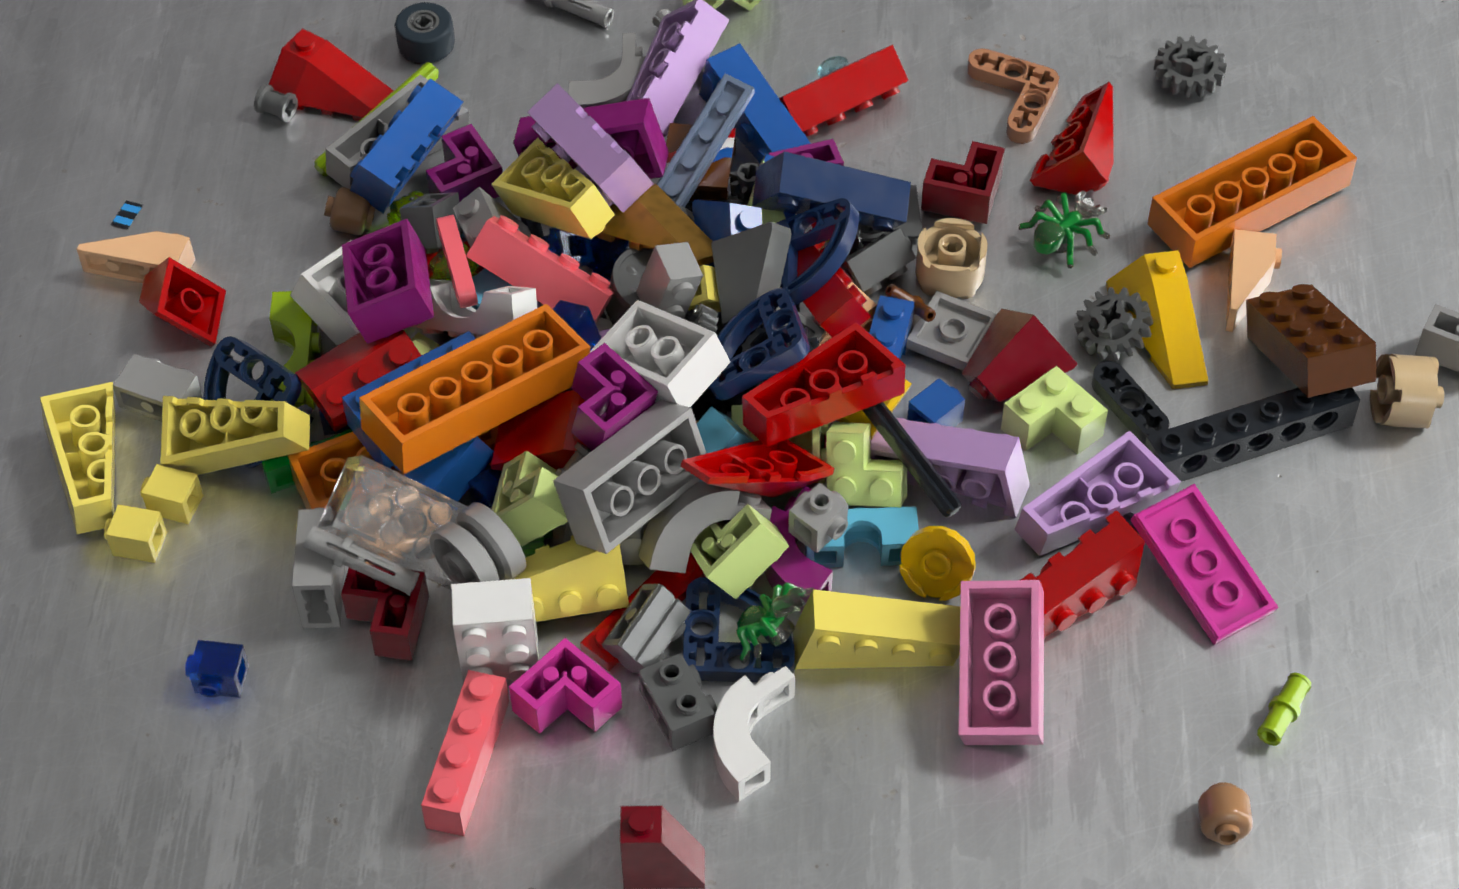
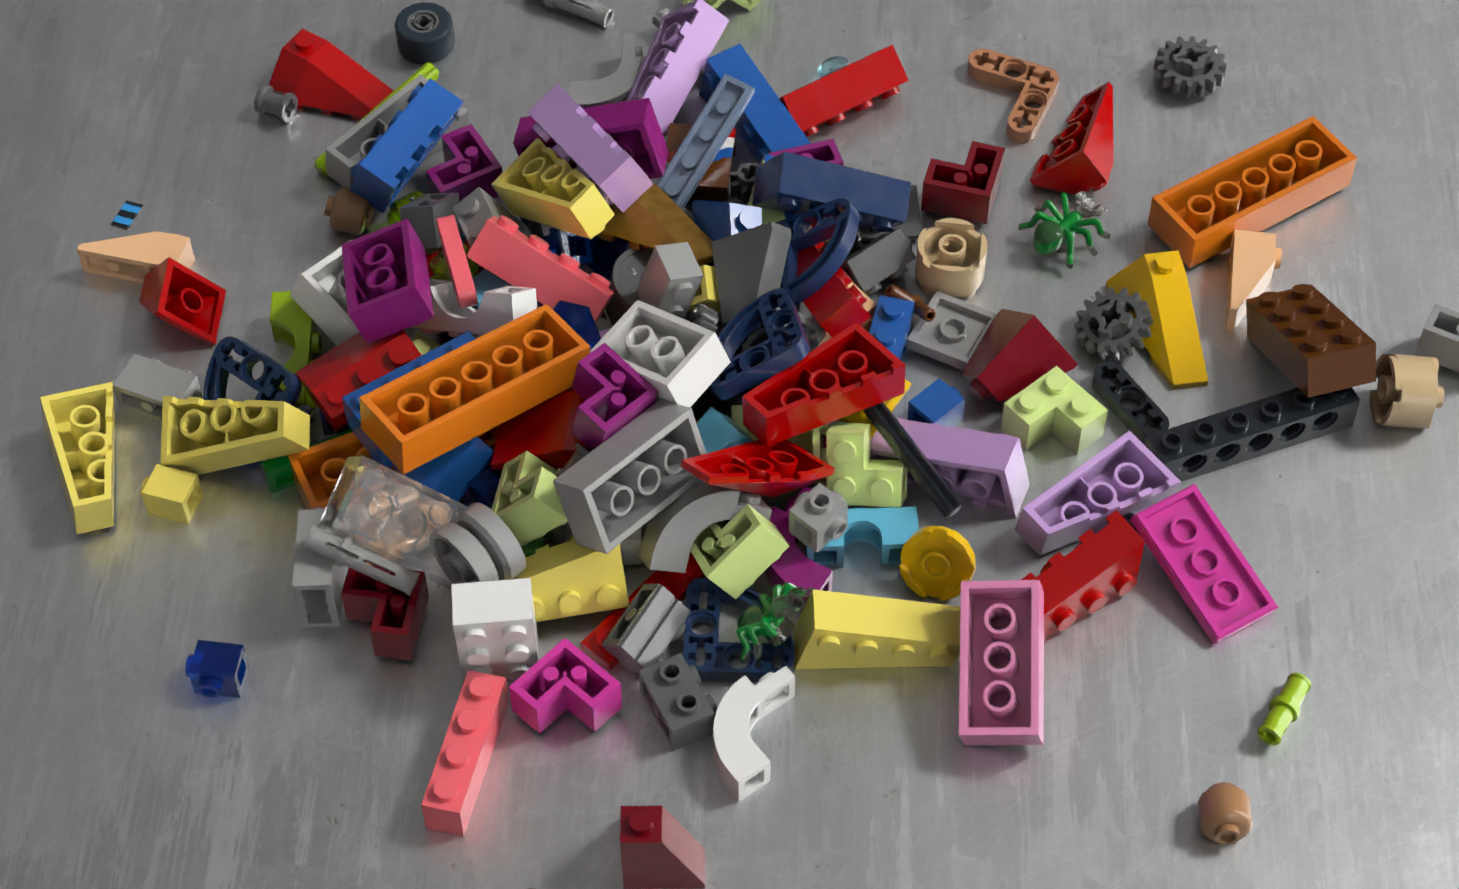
(135, 533): light yellow brick -> none

